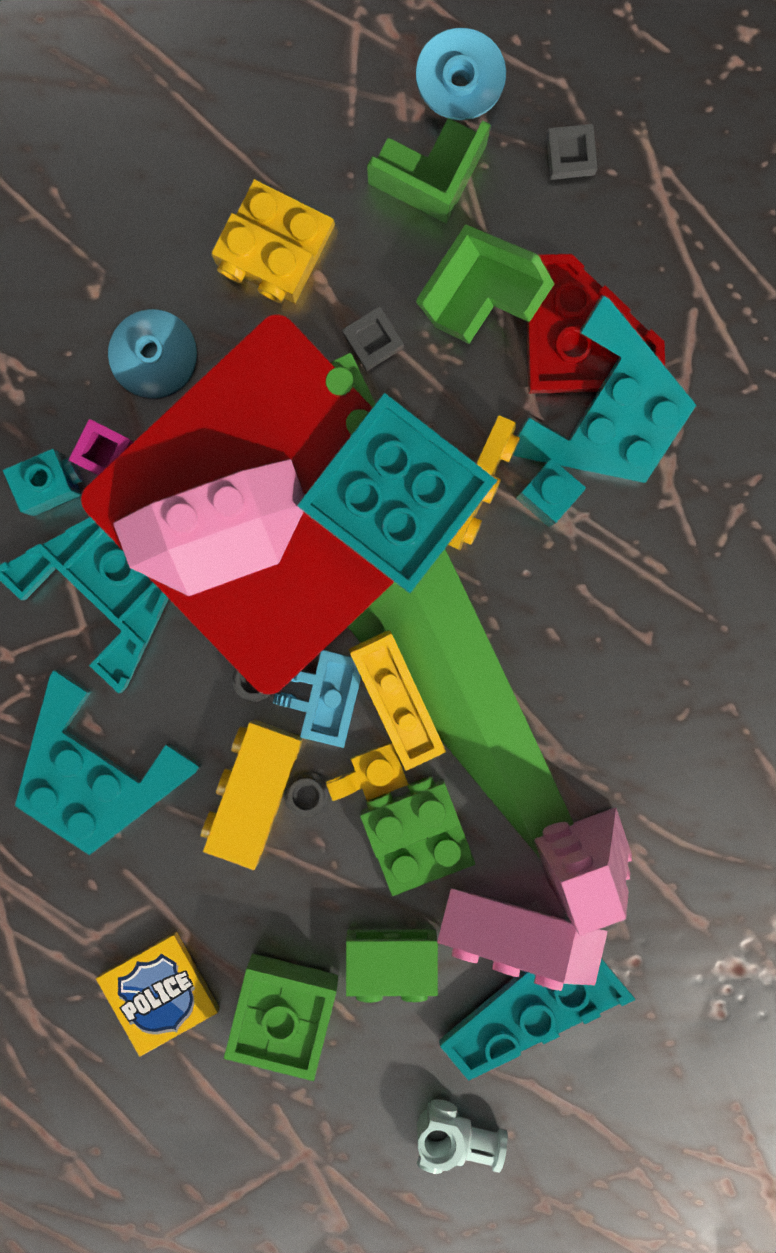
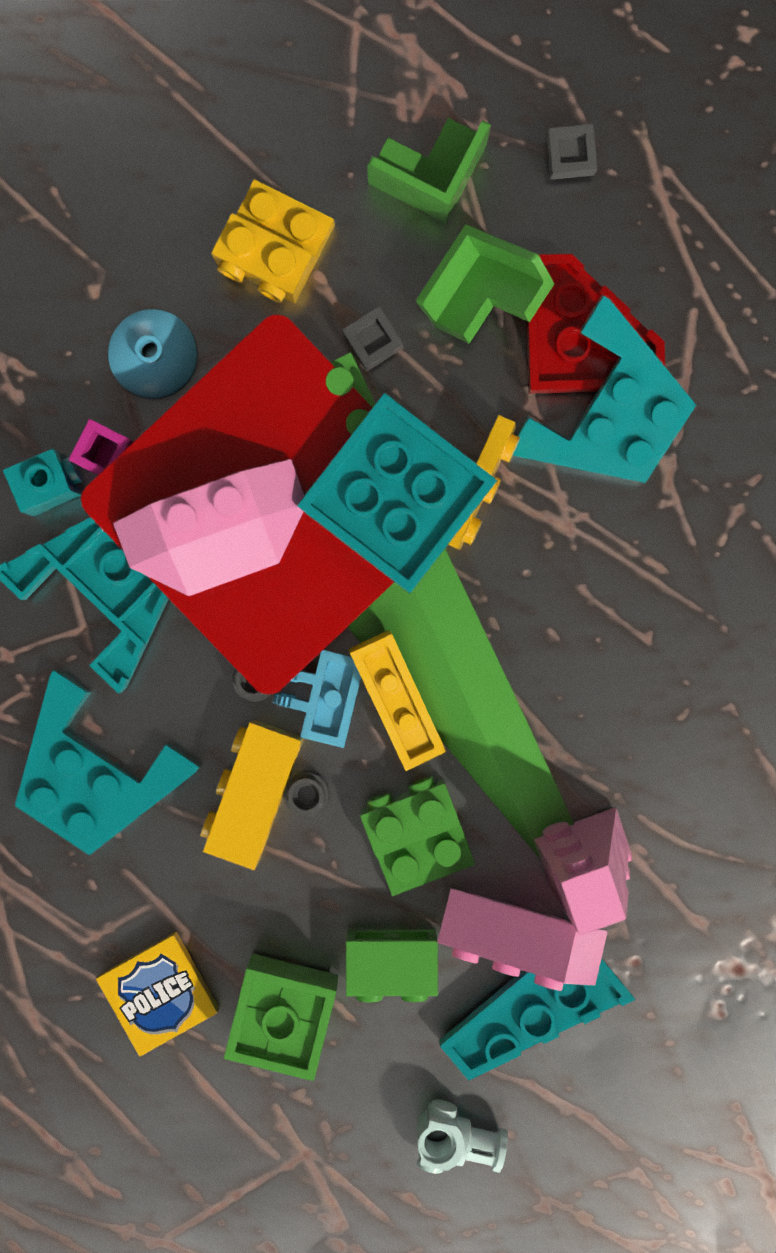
(375, 773): yellow plate -> none
(463, 54): medium azure dish -> none
(551, 493): teal brick -> none

